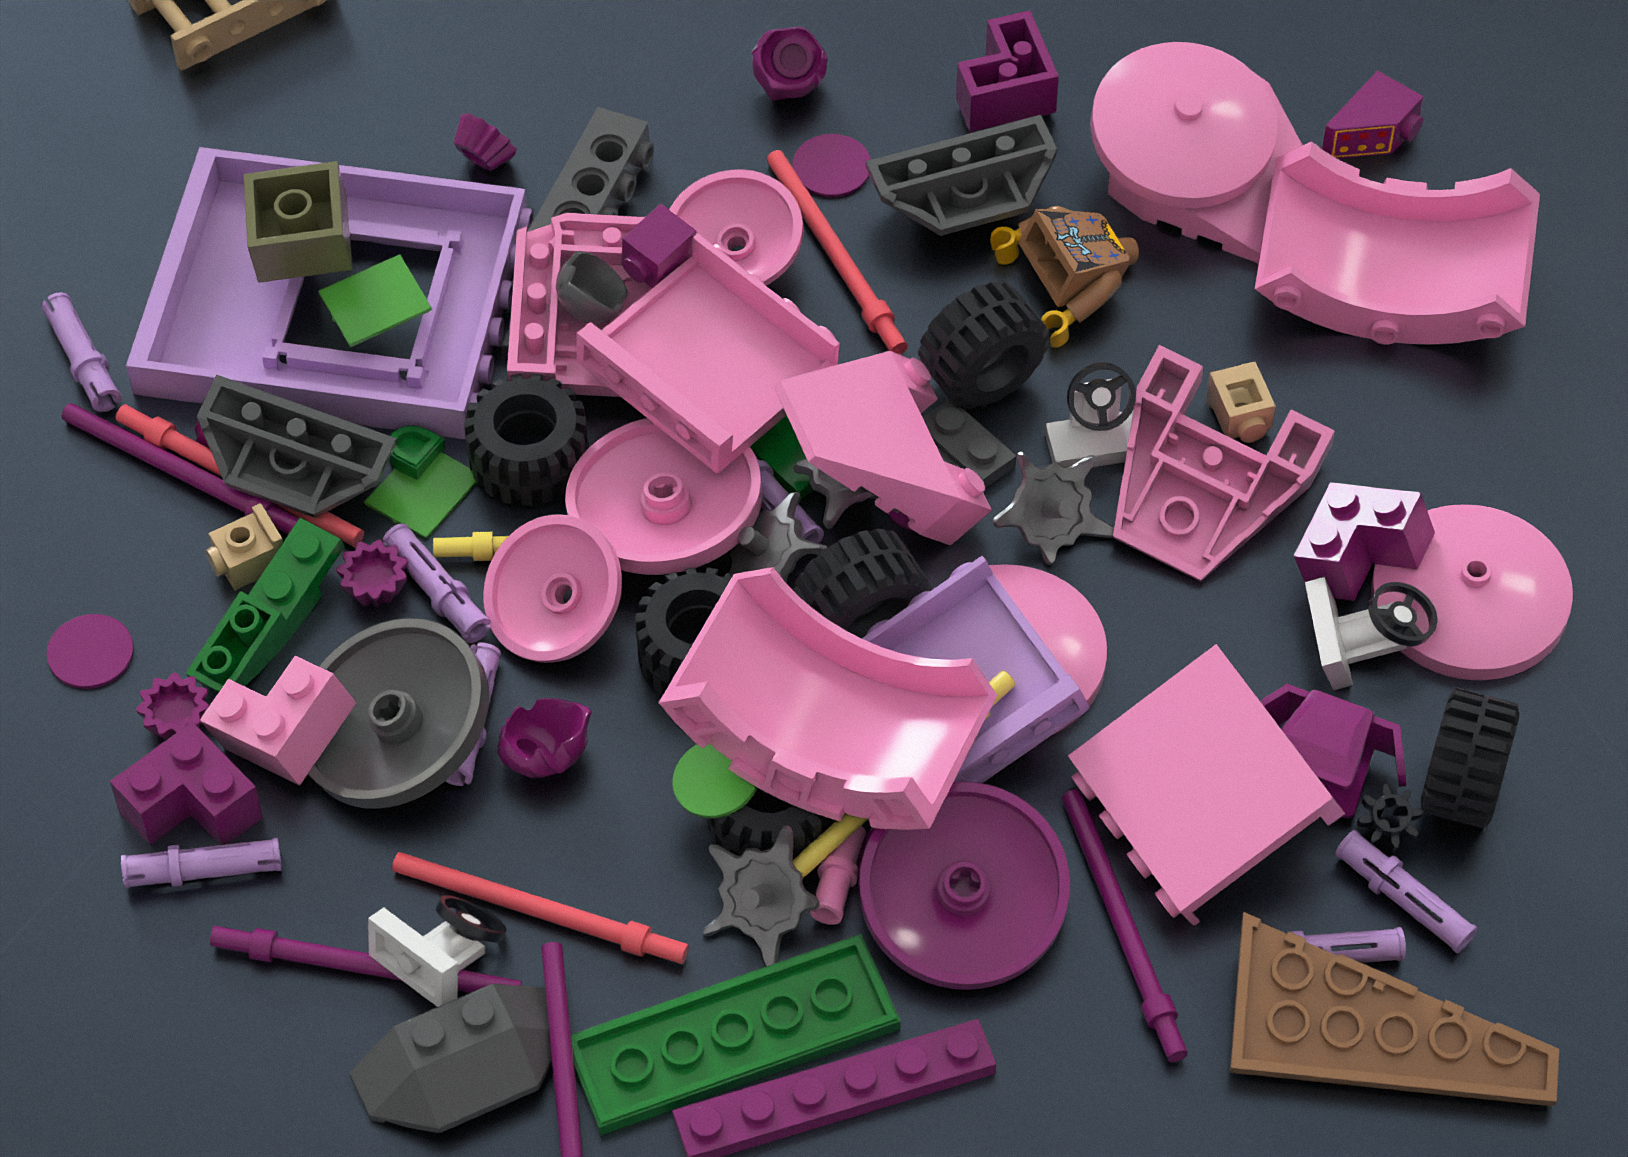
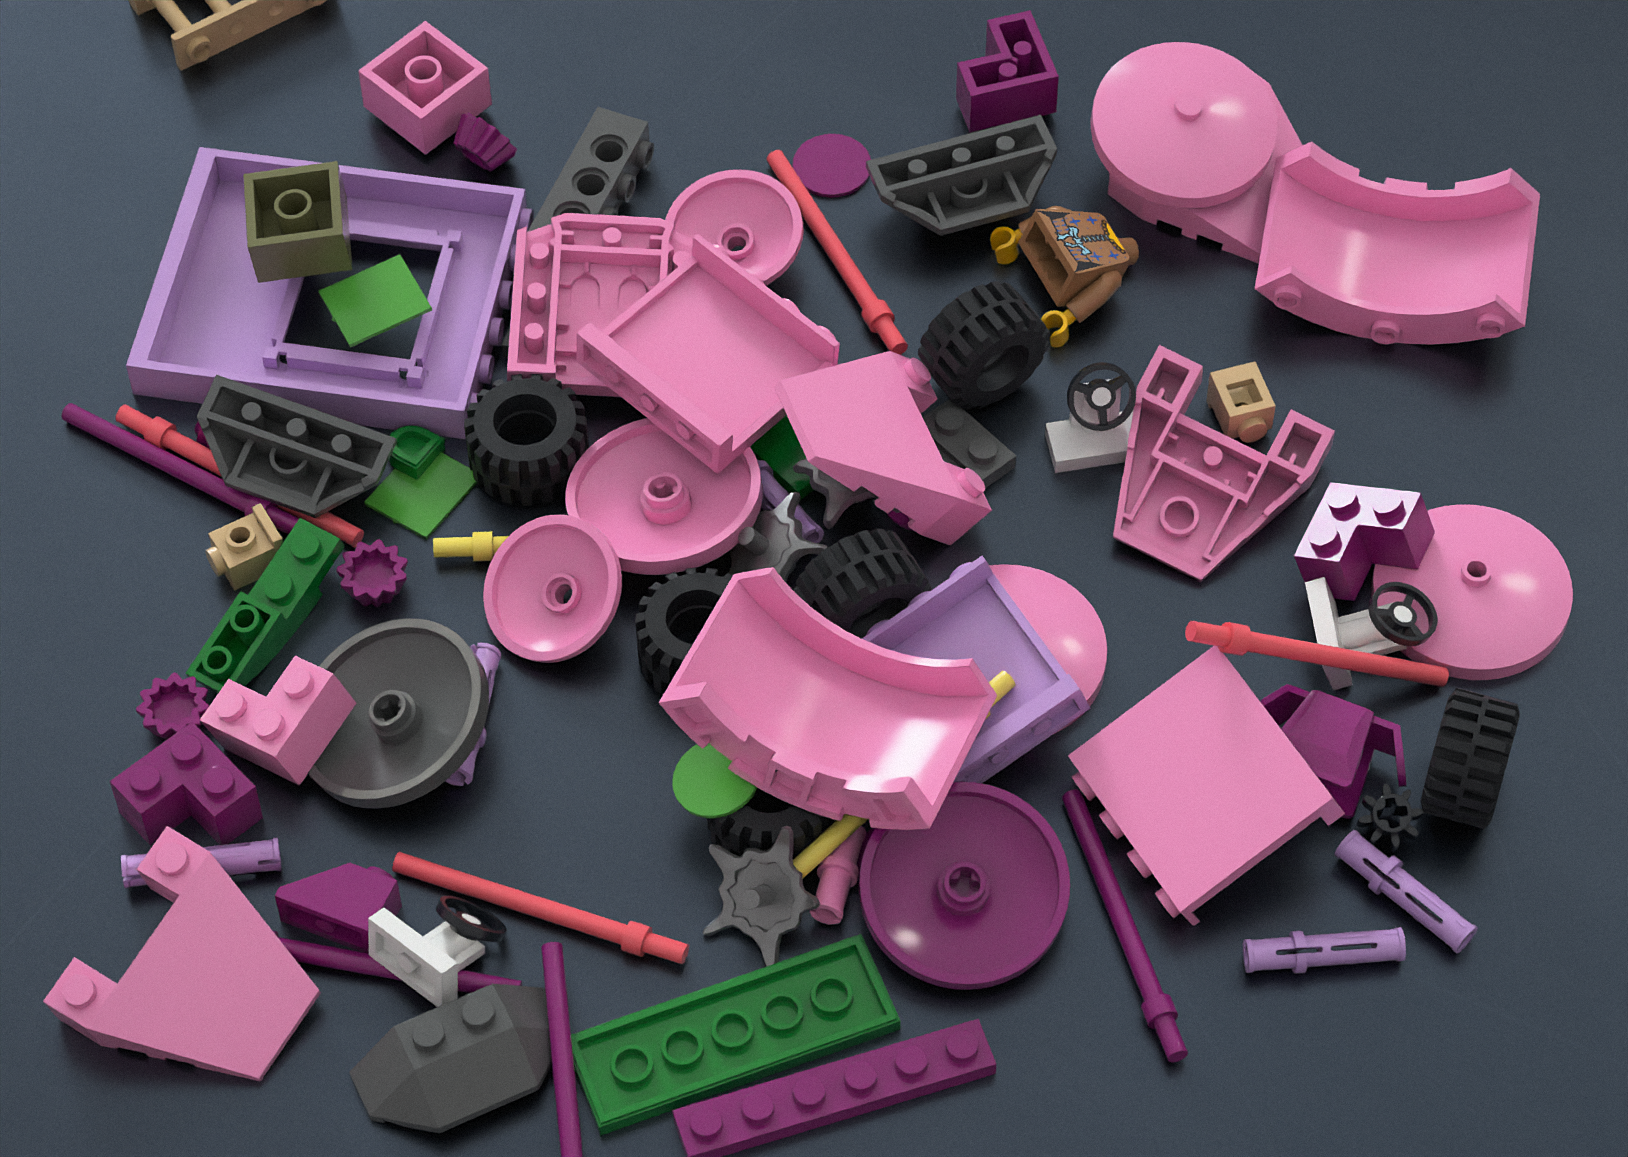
(86, 362): lavender pin -> none
(90, 651): magenta piece -> none
(206, 983): none -> bright pink wedge
(339, 903): none -> magenta slope
(425, 87): none -> bright pink brick
(448, 596): lavender pin -> none
(544, 737): magenta hair -> none
(590, 289): dark grey hair -> none
(656, 246): magenta brick -> none
(789, 63): magenta hair -> none
(1053, 506): flat silver piece -> none
(1239, 640): none -> coral bar
(1350, 1024): medium nougat wing -> none
(1374, 120): magenta slope -> none

